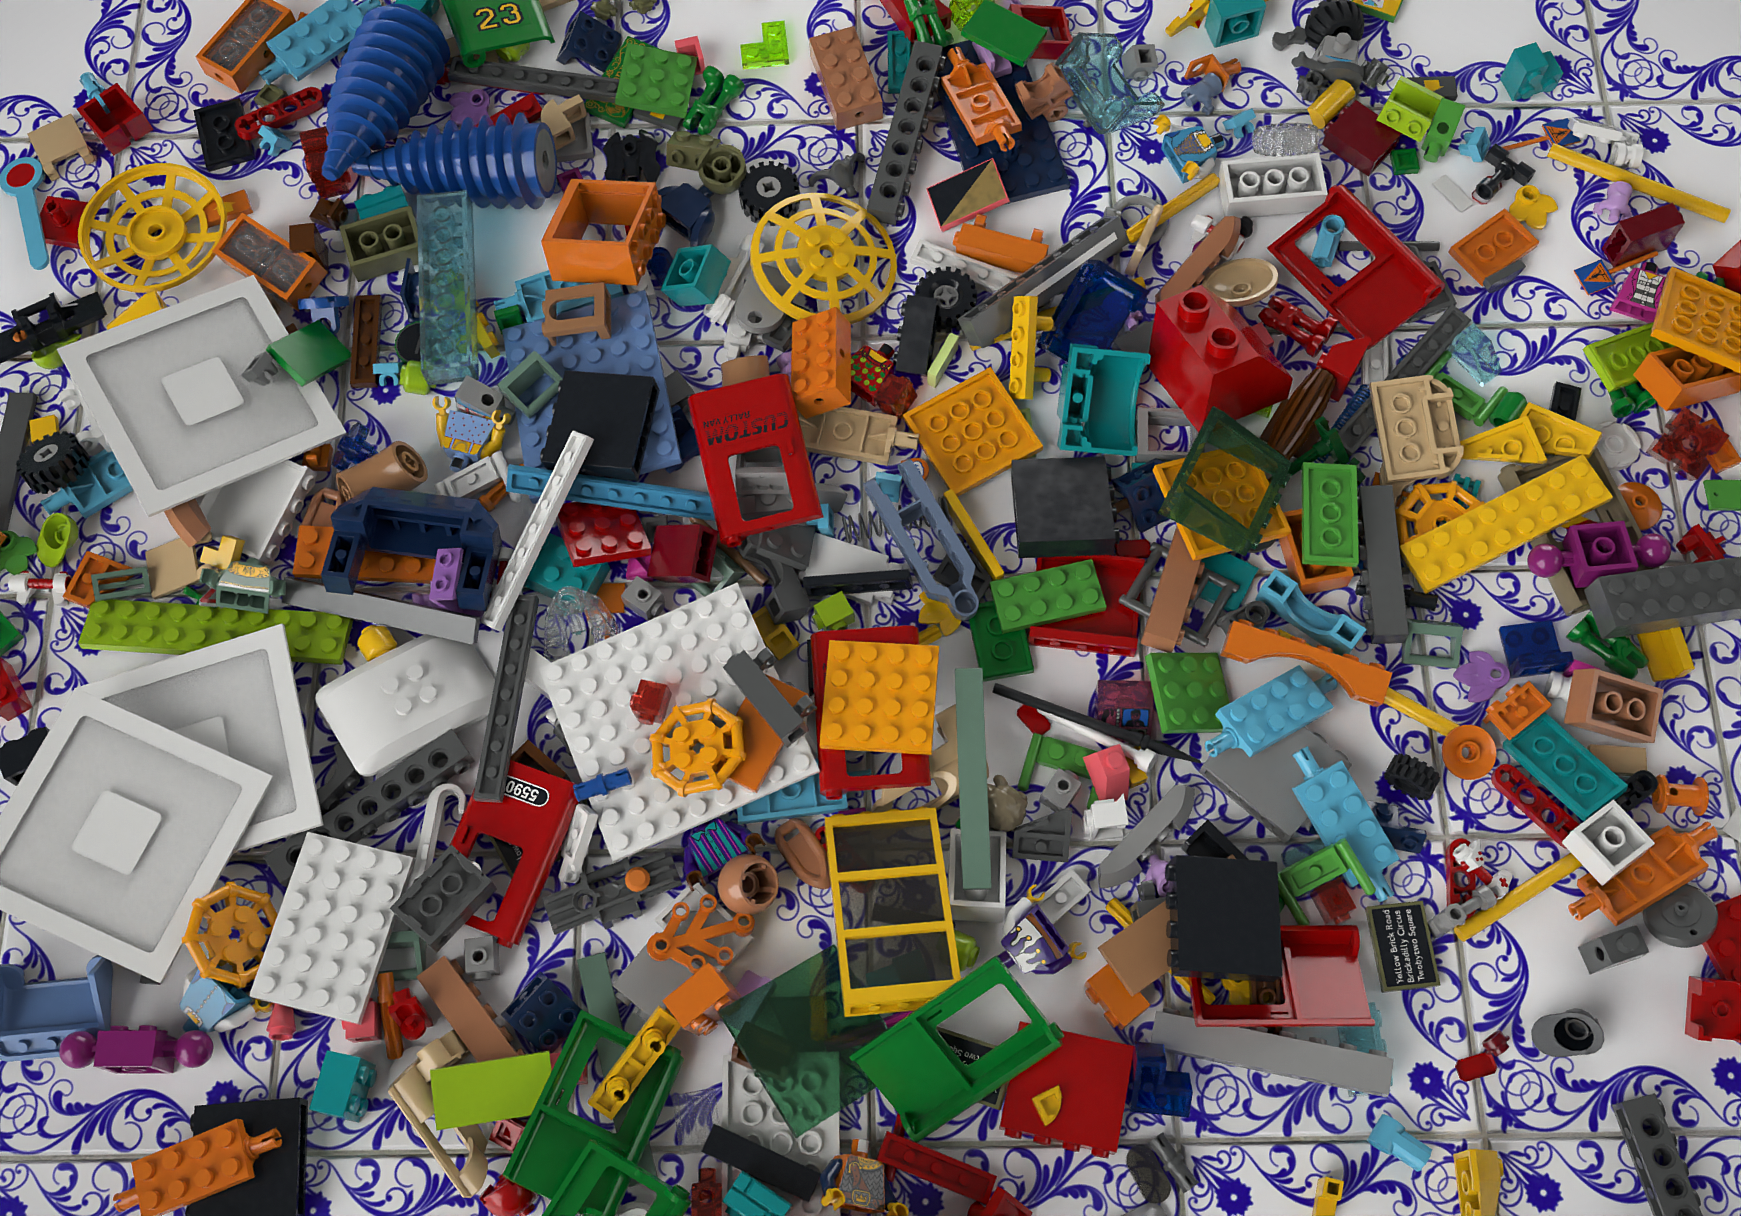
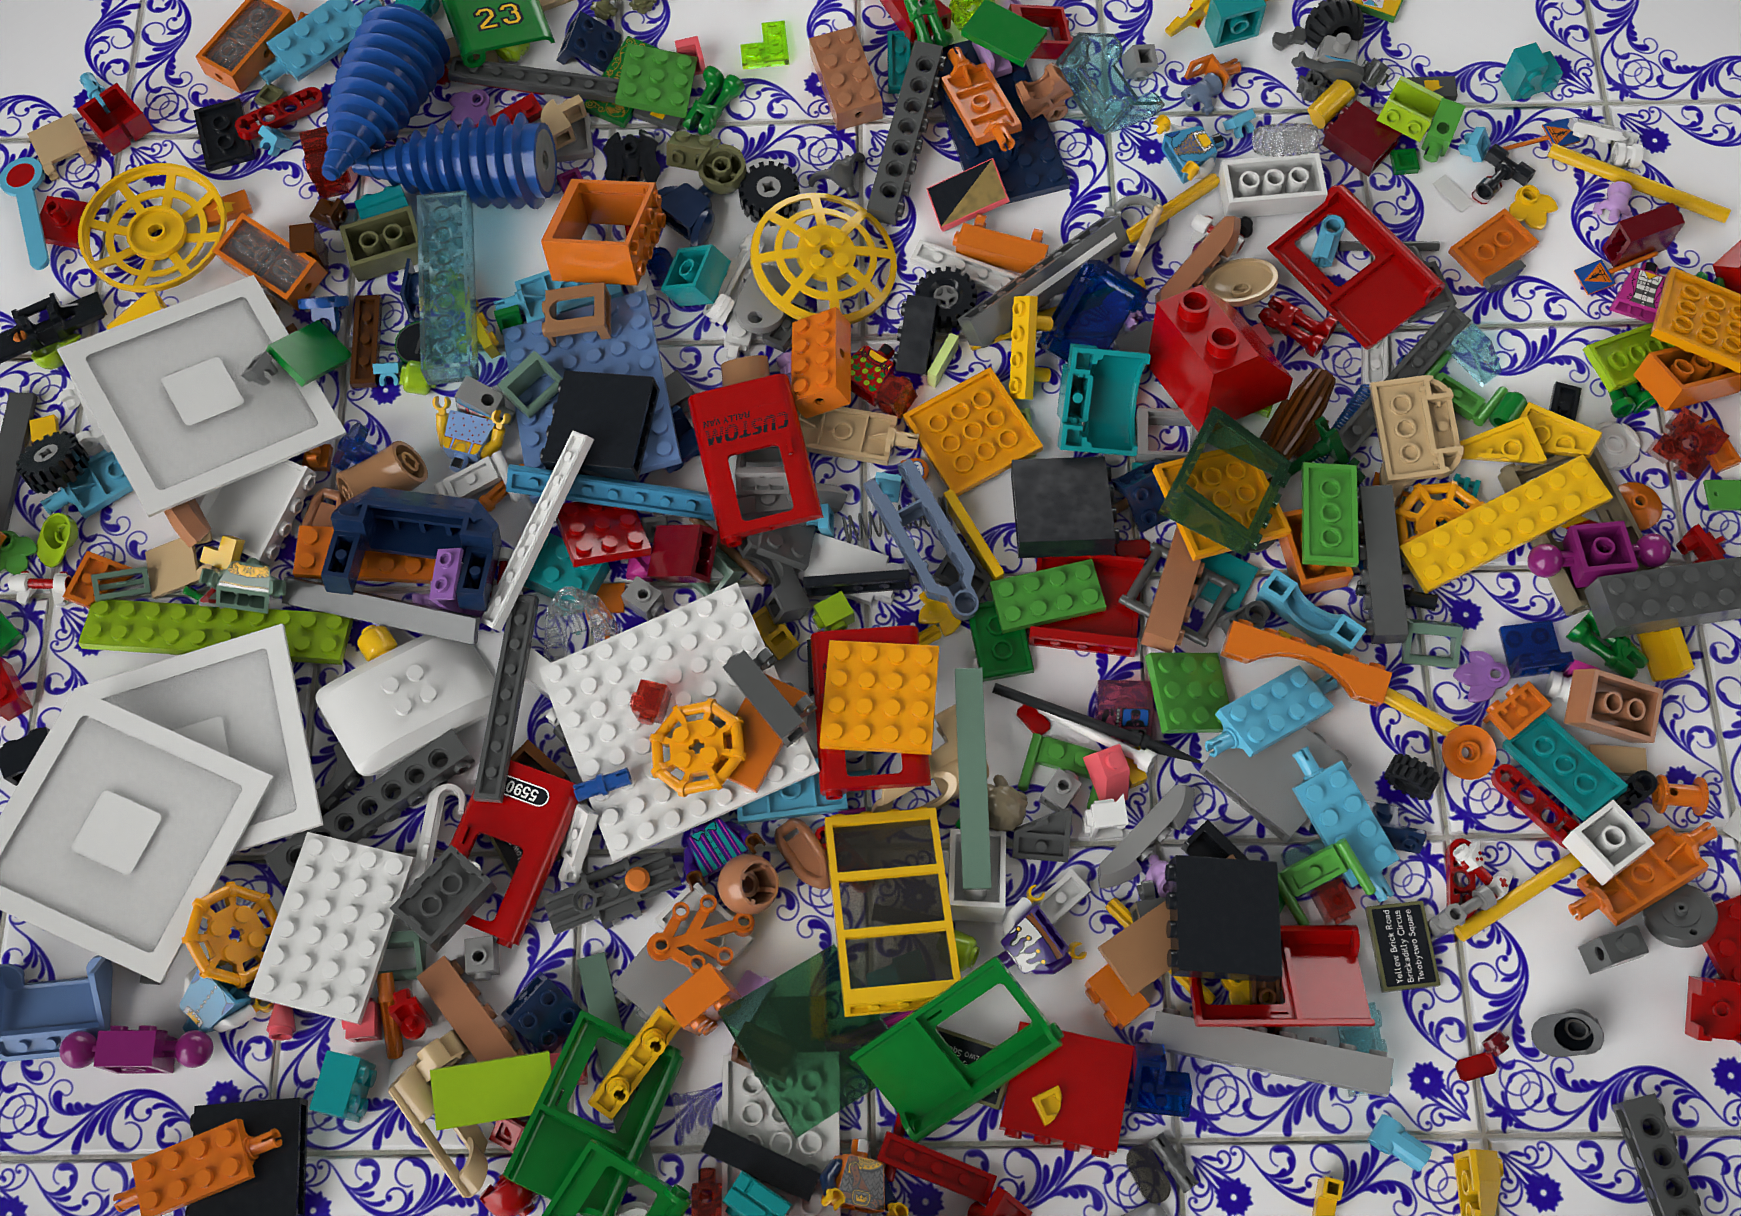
(1343, 362): red slope -> none

